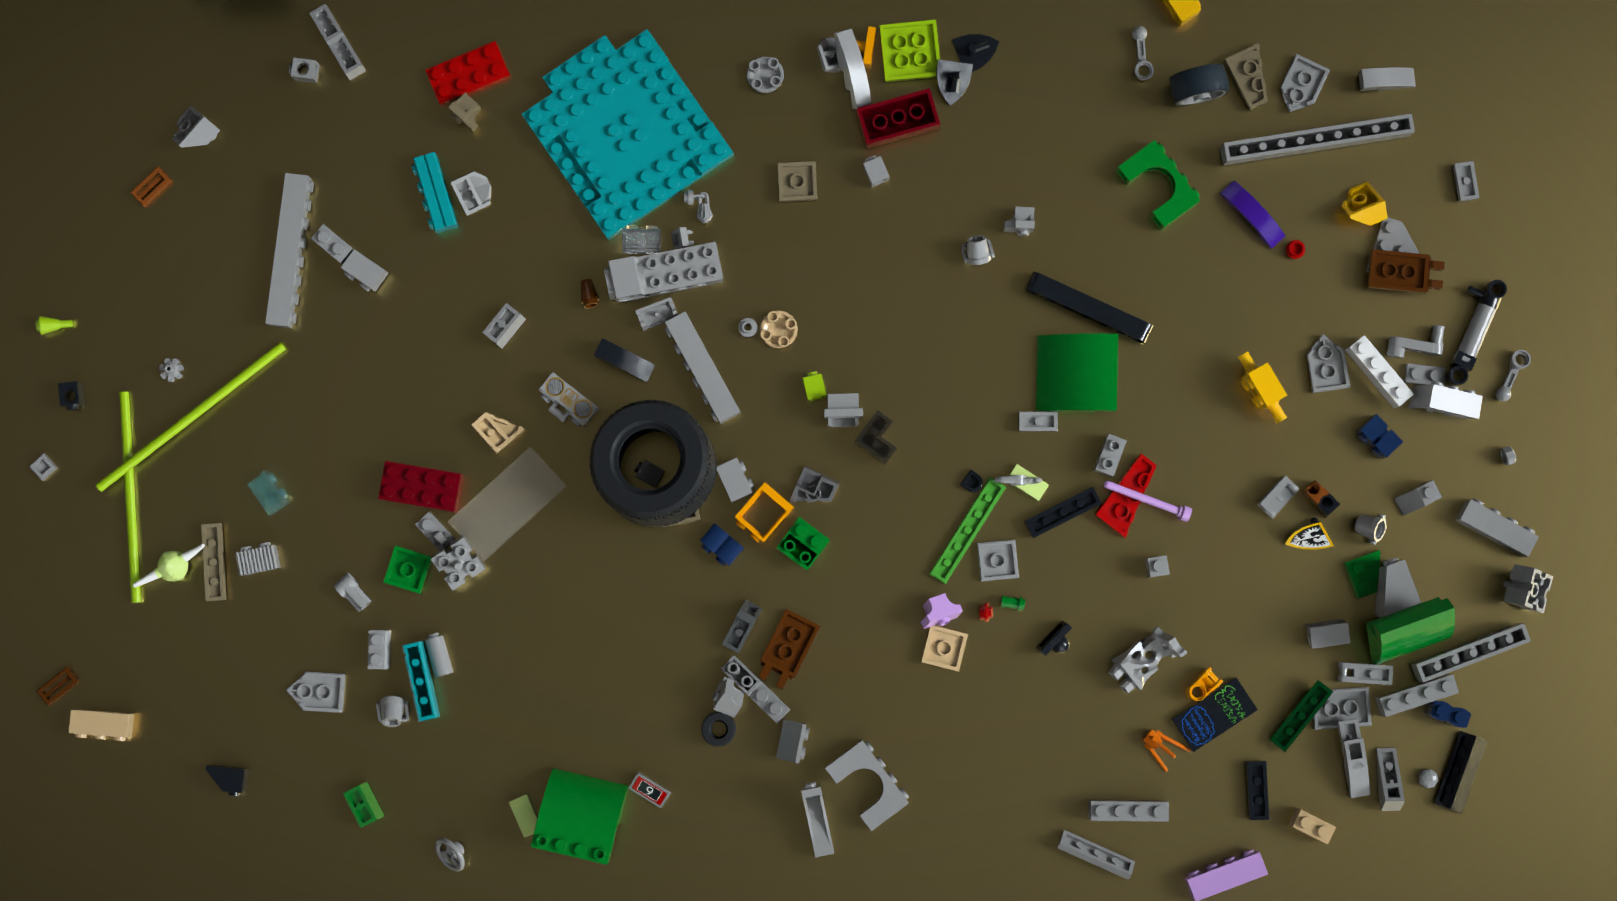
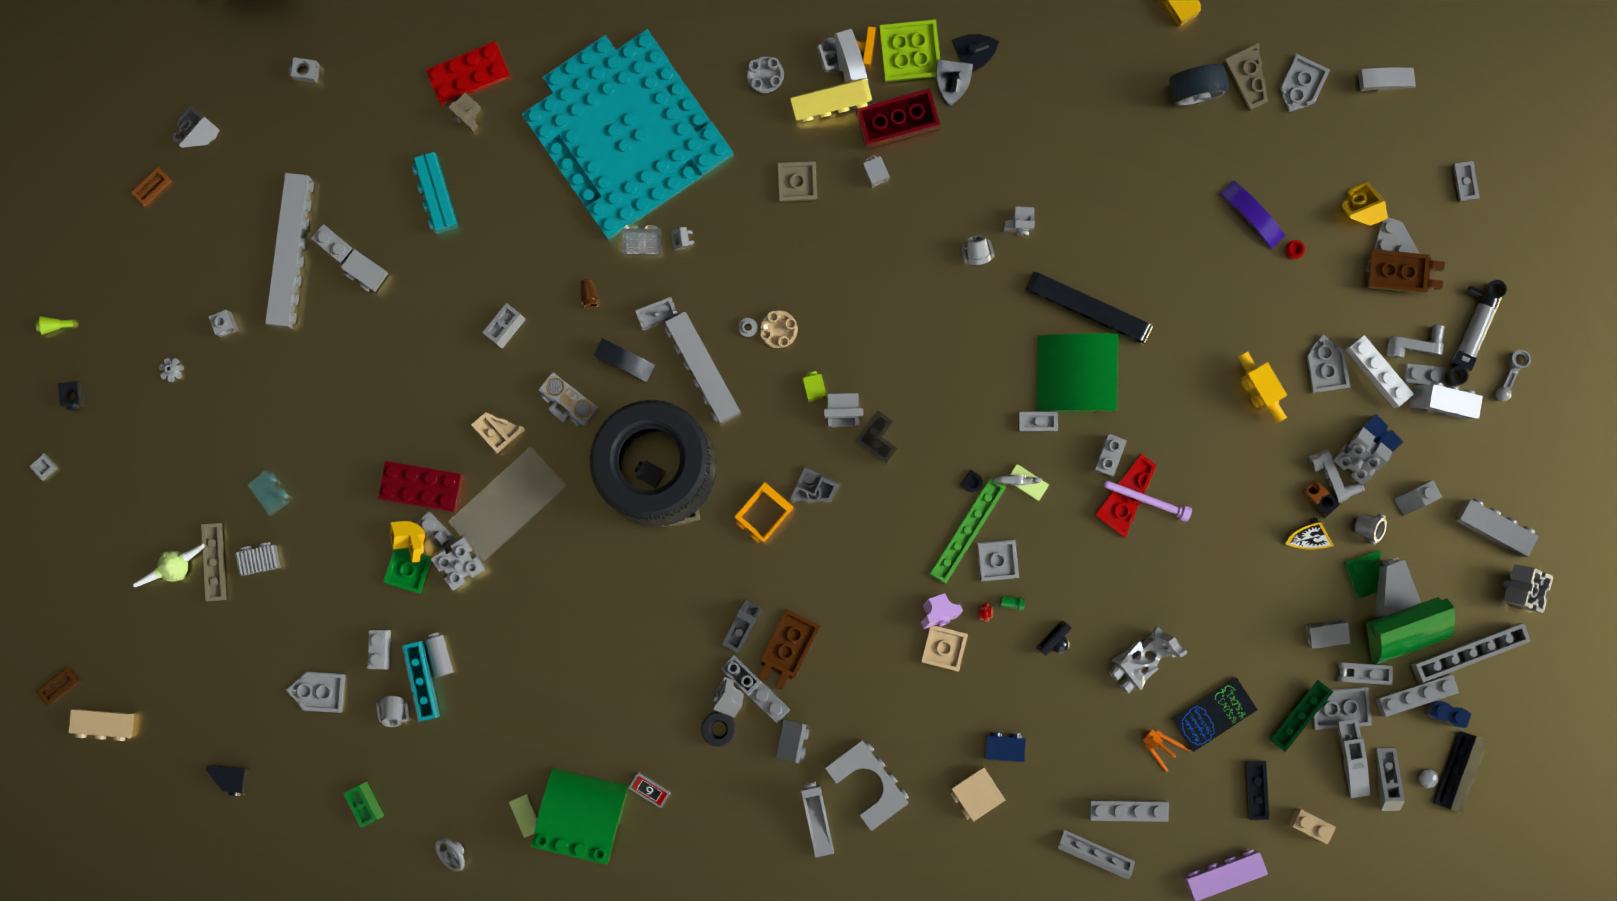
(130, 497): lime piece -> none
(190, 417): lime piece -> none
(223, 323): none -> light grey brick
(337, 42): light grey slope -> none
(349, 588): light grey piece -> none
(408, 535): none -> yellow brick
(472, 191): light grey slope -> none
(663, 272): light grey brick -> none
(704, 212): light grey piece -> none
(721, 544): dark blue brick -> none
(734, 479): light grey brick -> none
(803, 543): green slope -> none
(830, 99): none -> light yellow brick
(977, 794): none -> tan brick
(1004, 748): none -> dark blue piece
(1062, 512): black plate -> none
(1139, 34): light grey piece -> none
(1153, 158): green arch -> none
(1156, 566): light grey brick -> none
(1205, 682): light orange piece -> none
(1278, 496): light grey hinge -> none
(1317, 139): light grey brick -> none
(1324, 461): none -> light grey beam
(1363, 456): none -> light grey brick
(1508, 455): light grey tile -> none

